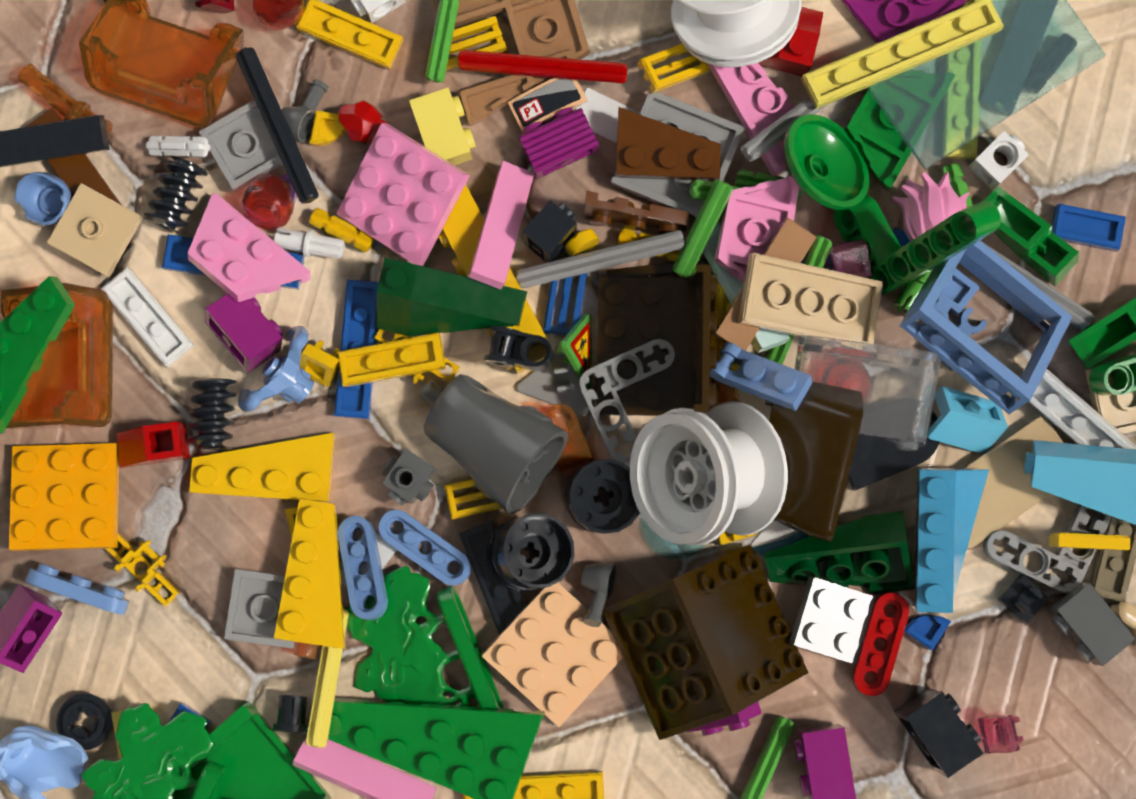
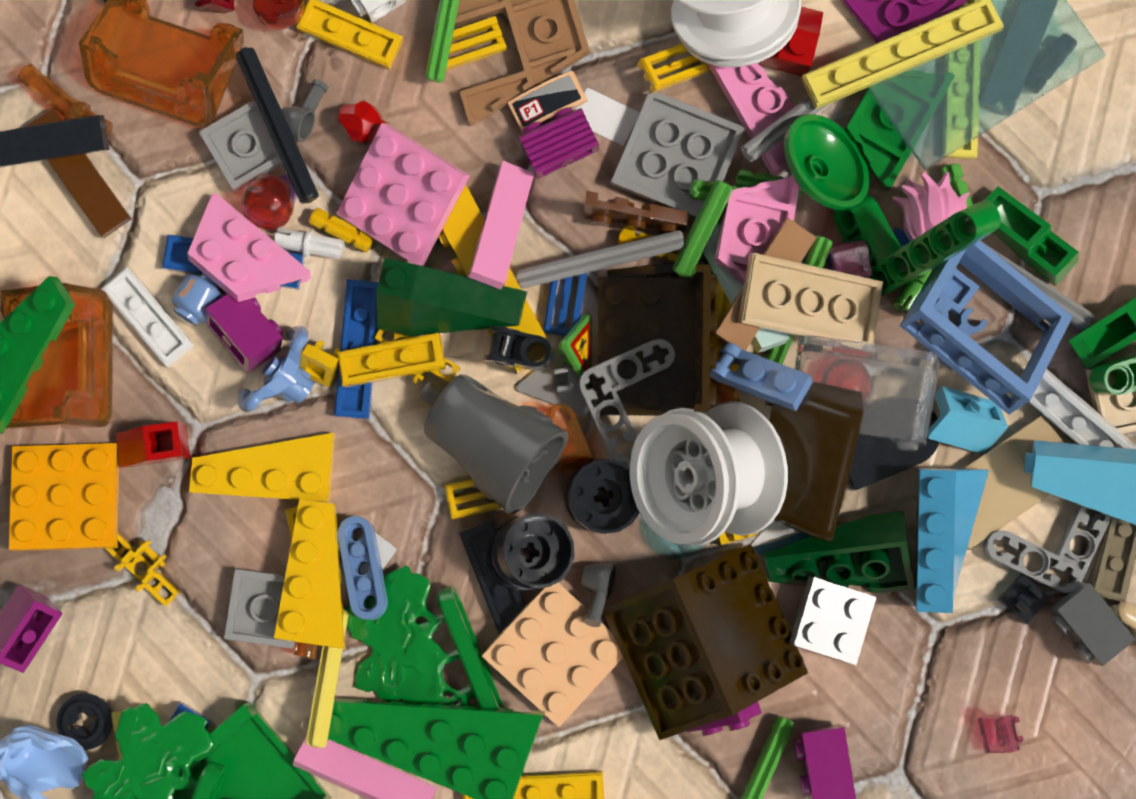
(43, 197): medium blue hair -> none
(77, 588): medium blue plate -> none
(95, 230): tan plate -> none
(174, 194): black piece -> none
(178, 146): white axle -> none
(194, 296): none -> medium blue head
(211, 413): black piece -> none
(291, 719): black bush -> none
(325, 129): yellow tile -> none
(396, 471): dark grey brick -> none
(409, 542): medium blue plate -> none
(440, 126): light yellow brick -> none
(543, 66): red axle -> none
(550, 231): black brick -> none
(582, 242): yellow tile -> none
(663, 151): reddish brown wing -> none
(881, 661): red plate -> none
(927, 629): blue tile -> none
(939, 731): black brick -> none
(986, 167): white brick -> none
(1088, 227): blue tile -> none
(1089, 541): yellow tile -> none

